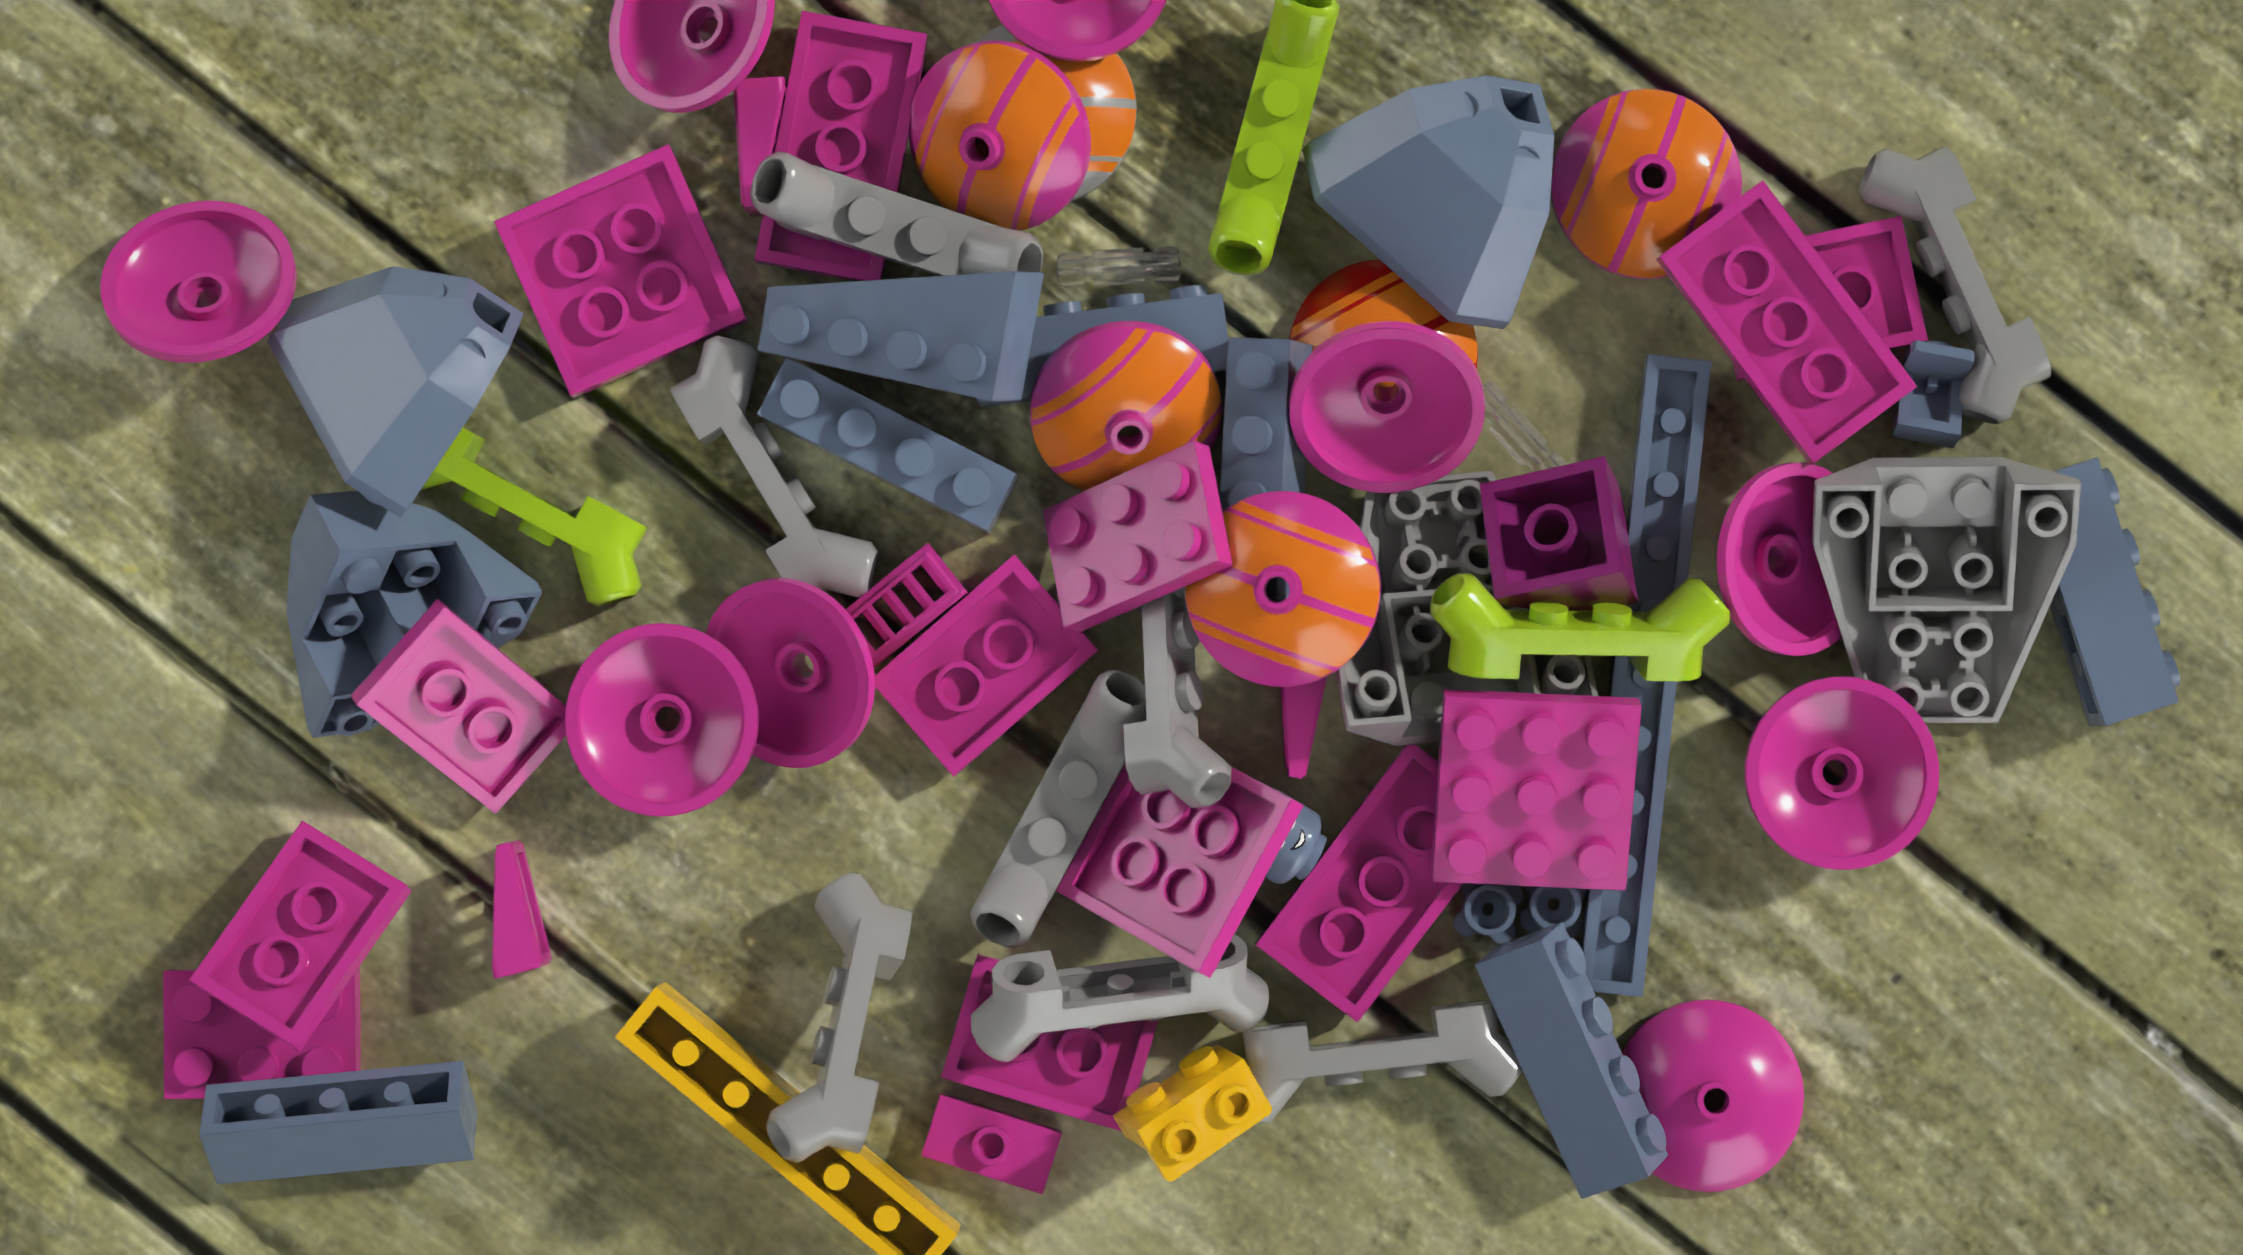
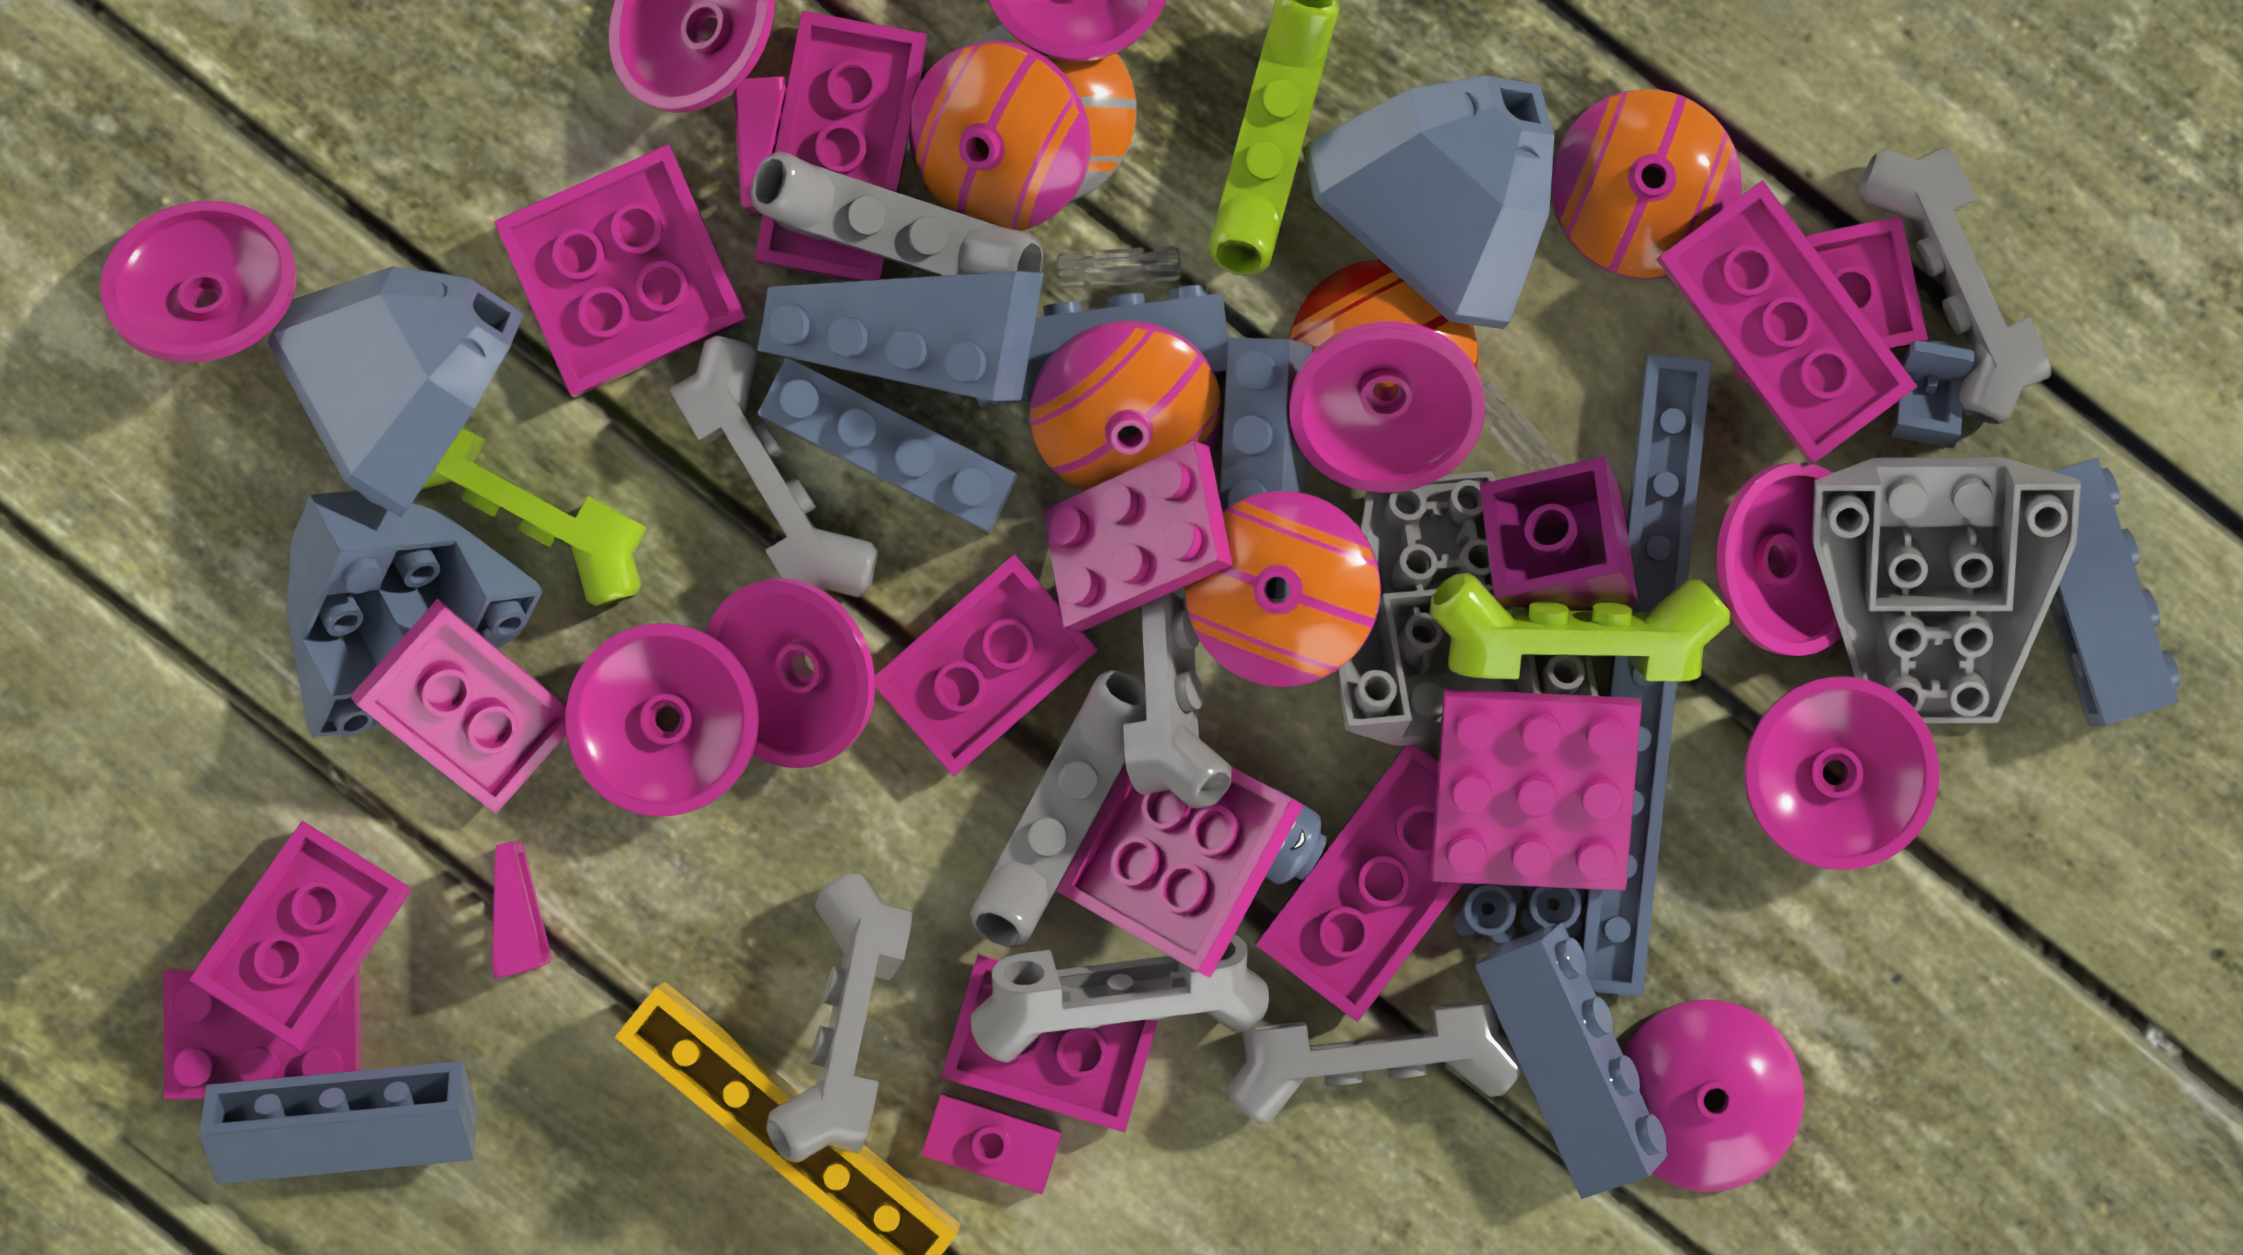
(941, 575): dark pink slope -> none
(1194, 1110): yellow bracket -> none
(1299, 720): dark pink slope -> none

